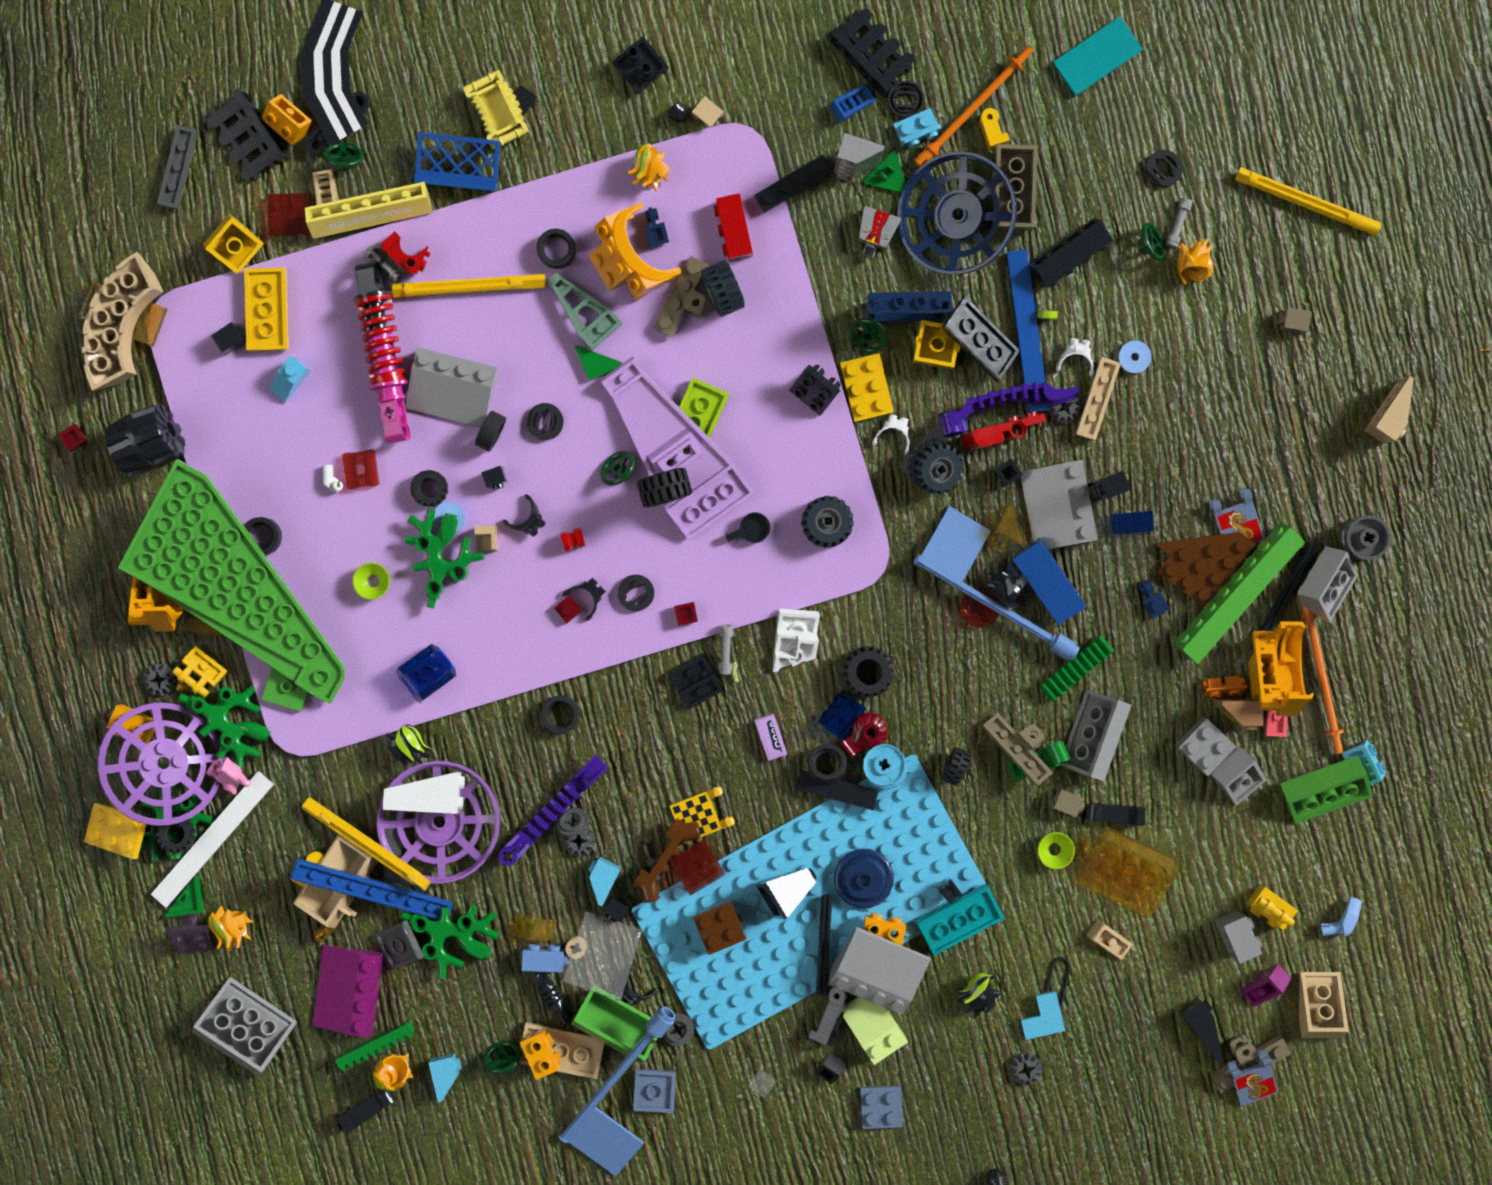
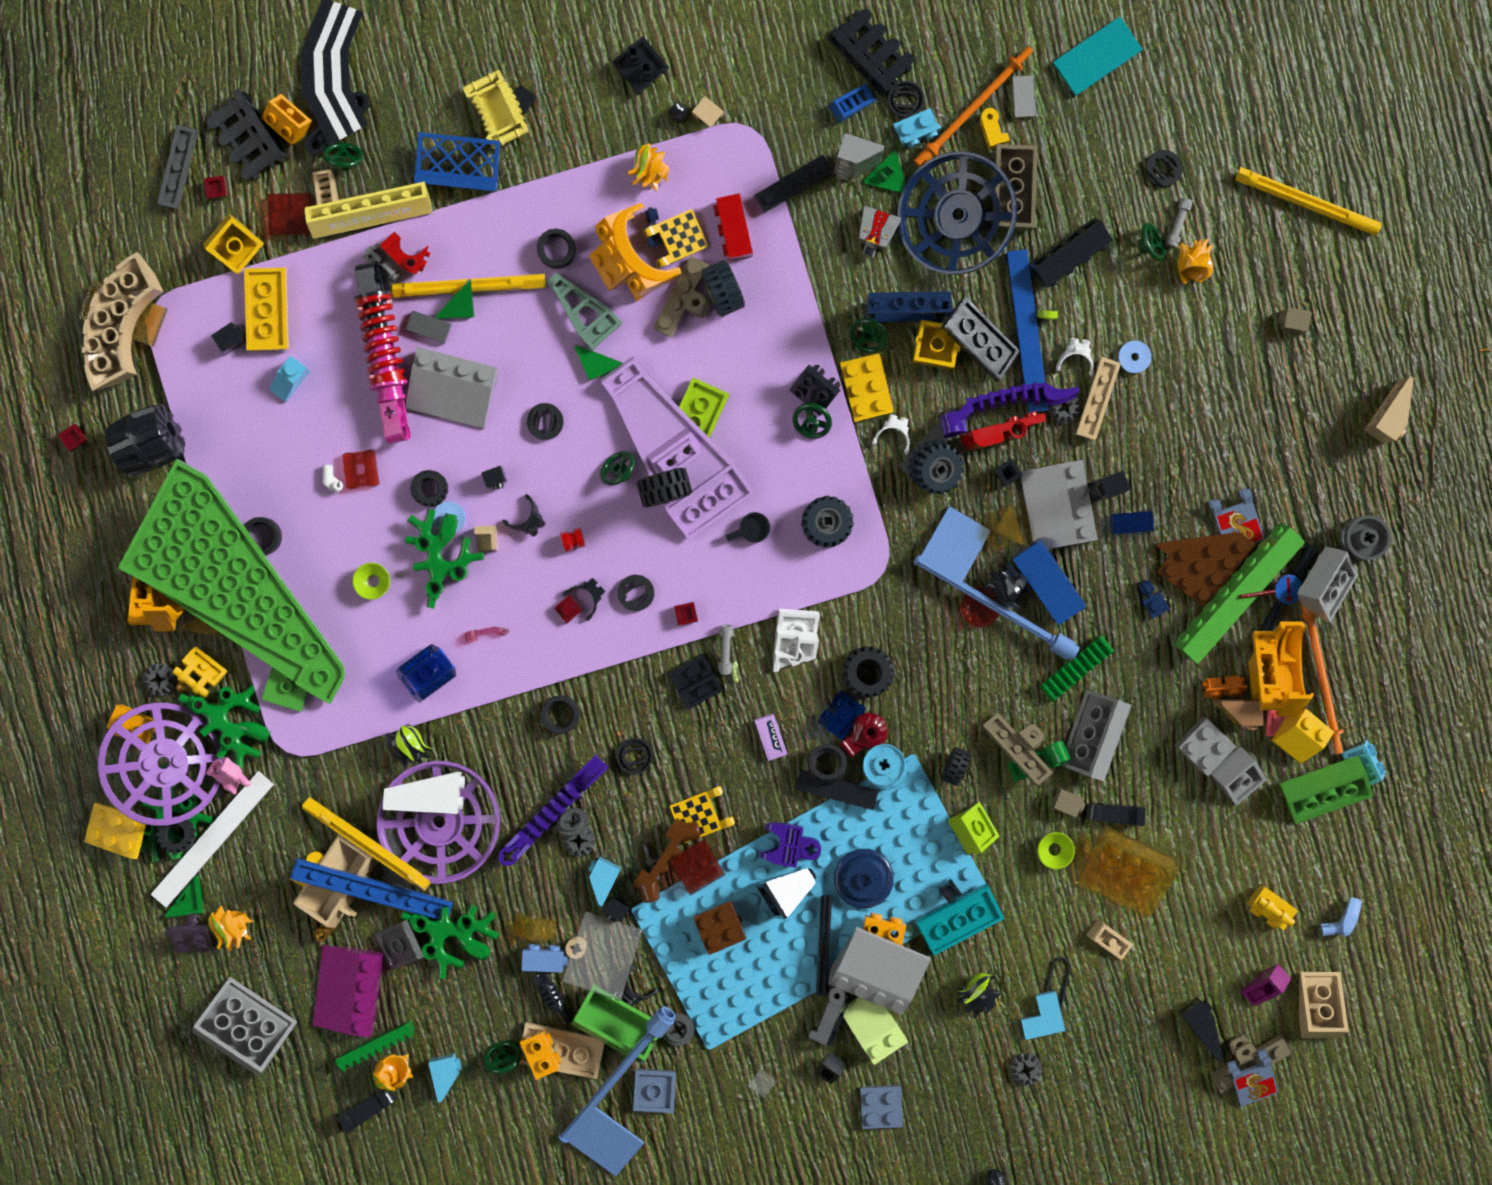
(216, 187): none -> dark red plate
(428, 326): none -> dark grey tile
(460, 304): none -> green tile
(472, 635): none -> clear pink piece
(490, 431): black tyre -> none
(624, 764): none -> black piece
(680, 237): none -> yellow flag
(780, 854): none -> dark purple piece
(808, 429): none -> dark green piece
(974, 829): none -> lime bracket
(1023, 97): none -> light grey tile
(1239, 937): light grey brick -> none
(1285, 590): none -> blue piece
(1302, 735): none -> yellow slope

